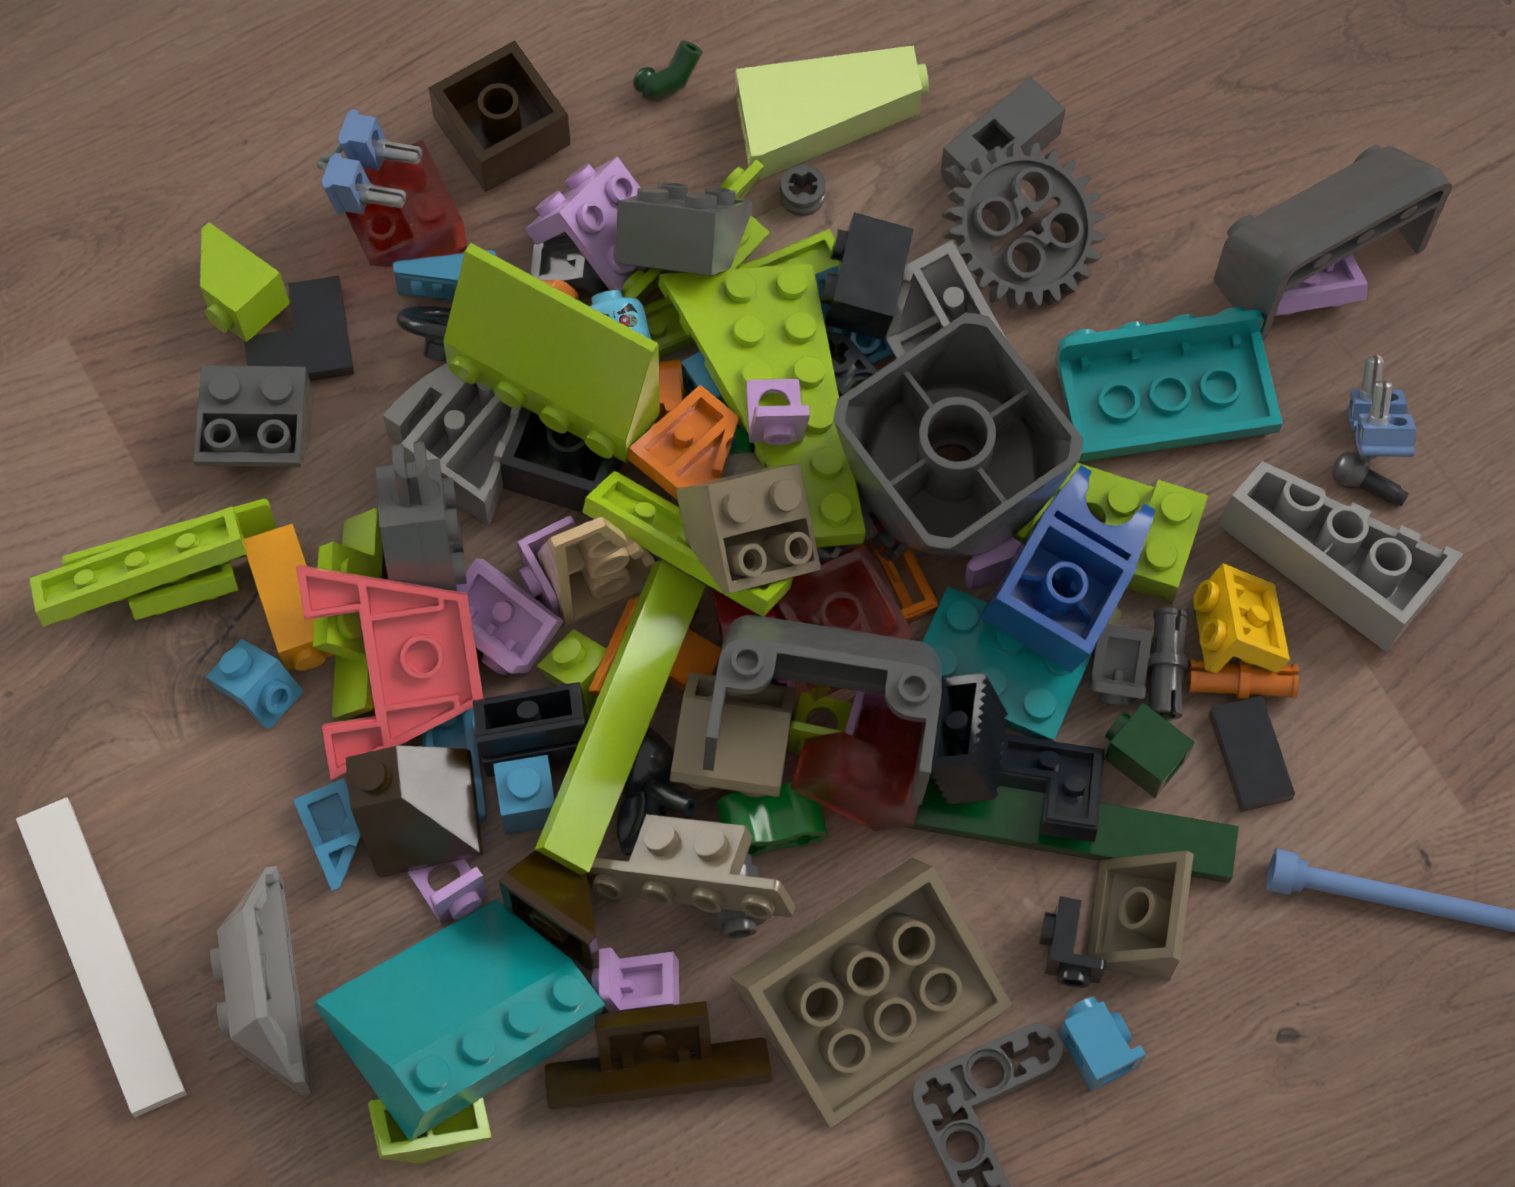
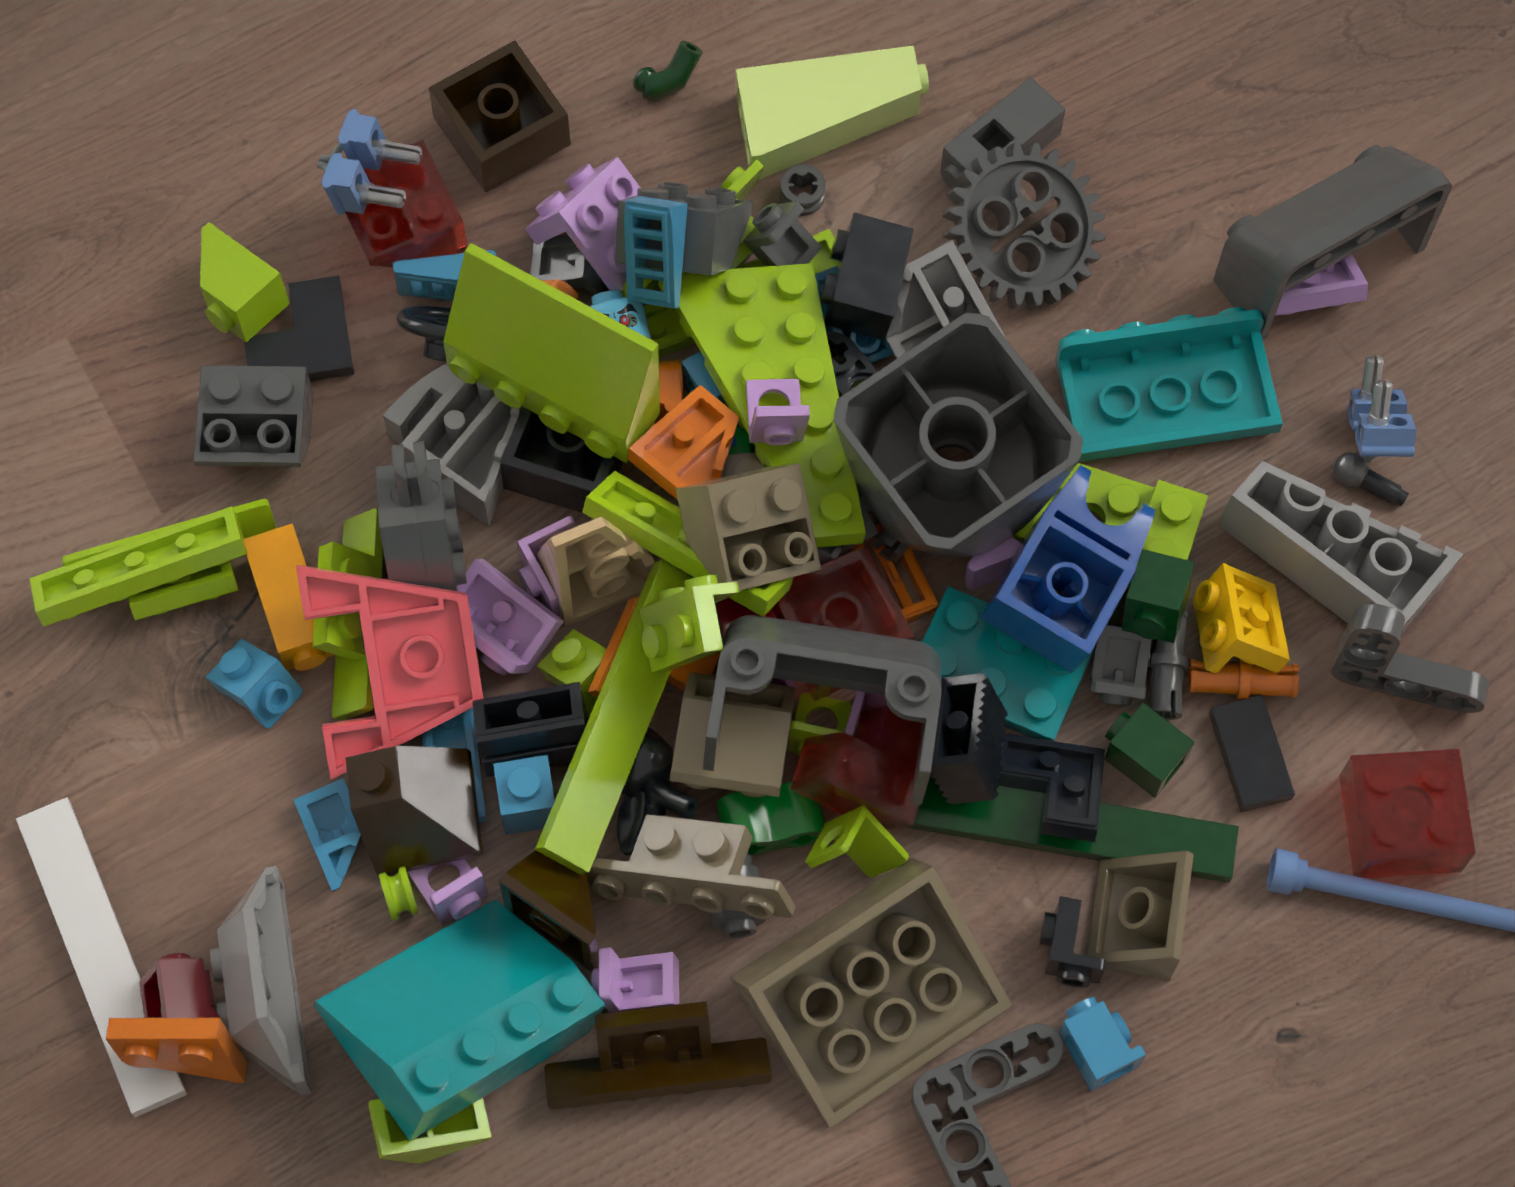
(177, 988): none -> dark red window
(178, 1045): none -> orange wing
(398, 893): none -> lime bush
(636, 218): none -> dark azure slope
(684, 623): none -> lime bracket
(781, 237): none -> dark grey bracket
(862, 840): none -> lime bracket
(1158, 596): none -> dark green brick
(1370, 661): none -> dark grey beam
(1407, 813): none -> clear red brick

